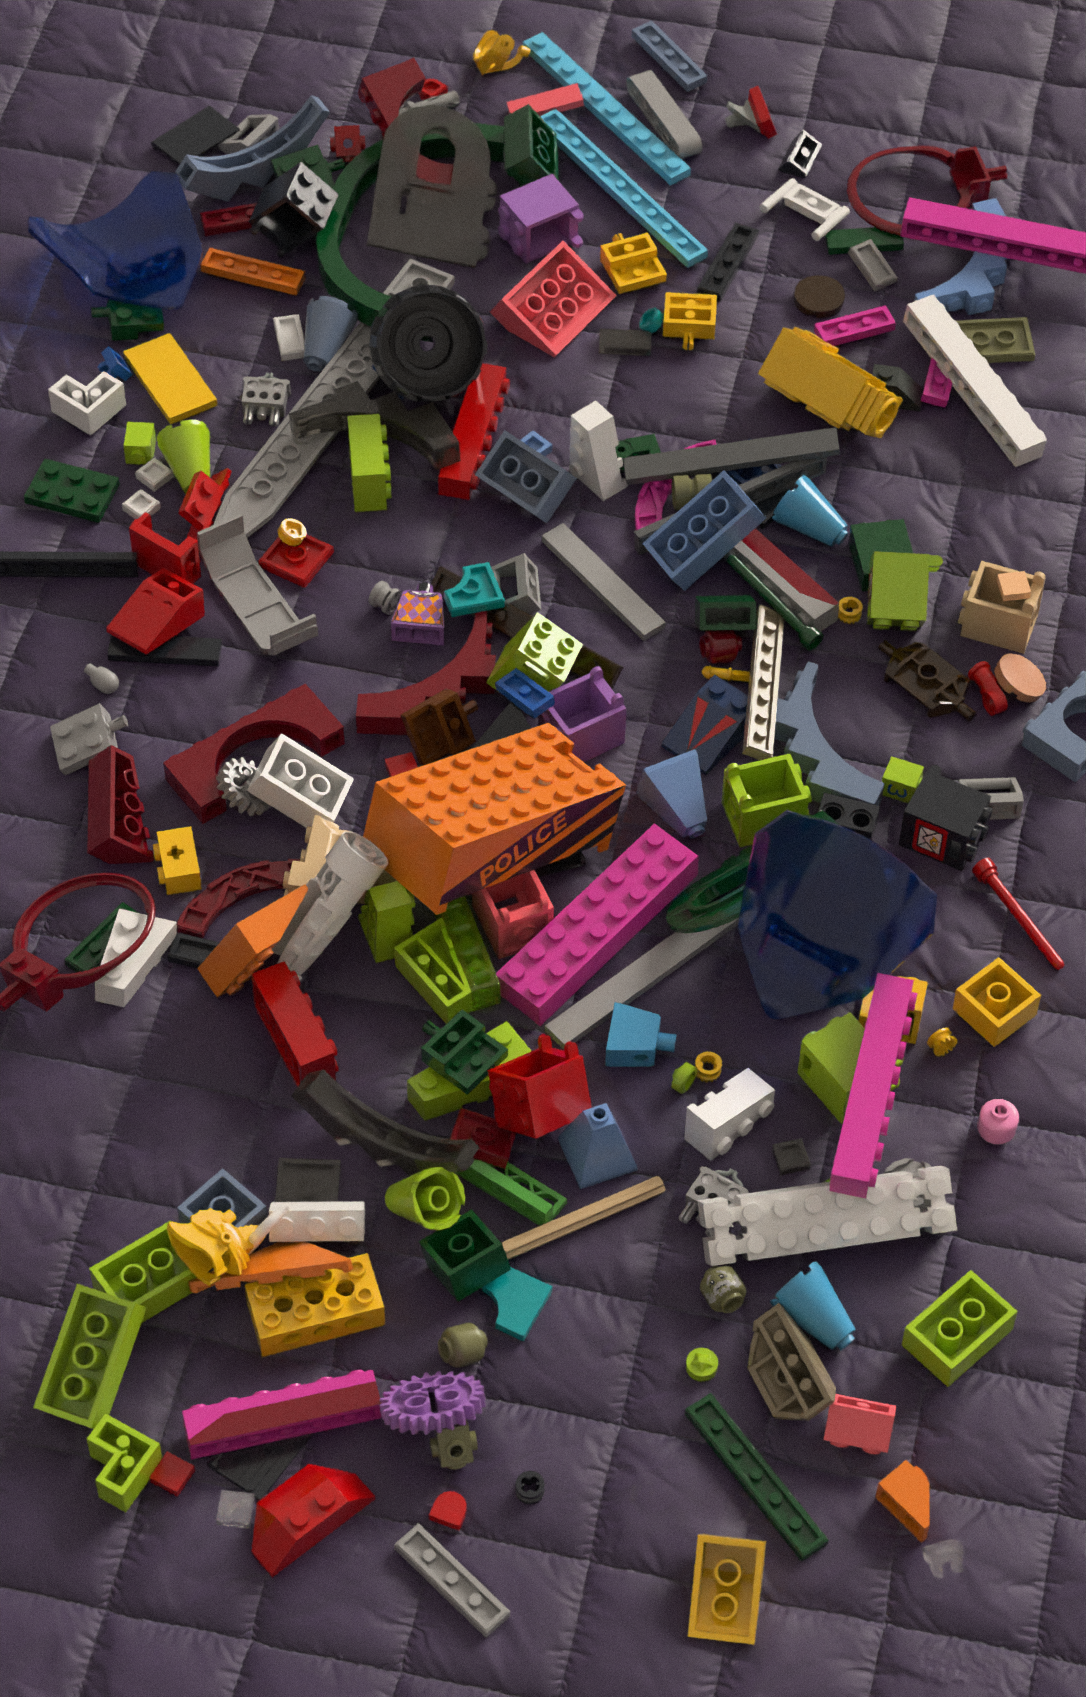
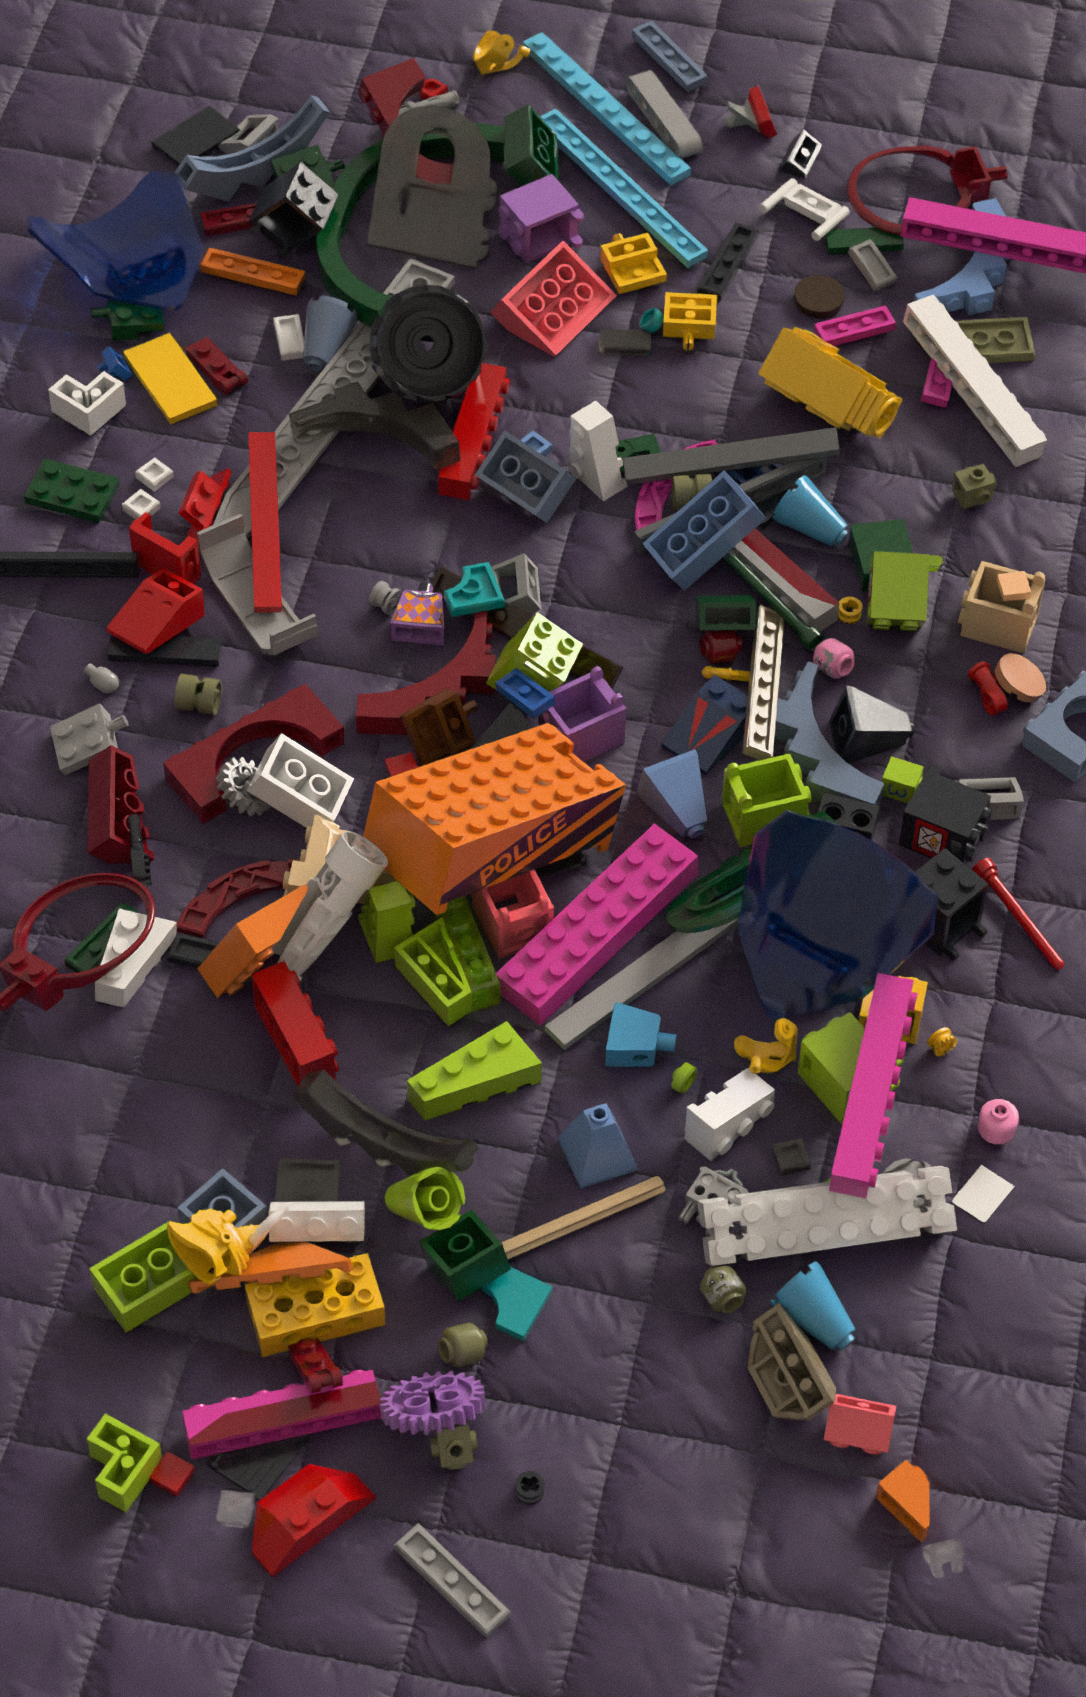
(89, 1356): lime brick -> none
(139, 442): lime brick -> none
(139, 859): none -> black piece
(178, 861): yellow brick -> none
(186, 450): lime cone -> none
(198, 694): none -> olive wheel
(216, 365): none -> dark red plate
(264, 522): none -> red tile
(265, 398): light grey piece -> none
(292, 532): yellow tile -> none
(298, 562): red tile -> none
(314, 1365): none -> dark red plate
(343, 133): red brick -> none
(367, 462): lime brick -> none
(449, 1510): red tile -> none
(462, 1051): dark green plate -> none
(493, 1141): dark red tile -> none
(508, 1191): bright green fence -> none
(540, 1089): red container -> none
(560, 99): coral tile -> none
(603, 582): light grey tile -> none
(701, 1364): lime tile -> none
(708, 1075): yellow bush -> none
(726, 1588): yellow slope -> none
(756, 1477): dark green tile -> none
(761, 1052): none -> yellow helmet
(834, 658): none -> bright pink head
(867, 726): none -> black slope
(901, 385): pearl dark grey slope -> none
(938, 693): dark brown plate -> none
(959, 902): none -> black container
(959, 1328): lime brick -> none
(973, 486): none -> olive brick
(982, 1194): none -> white sticker
(996, 1002): yellow brick -> none

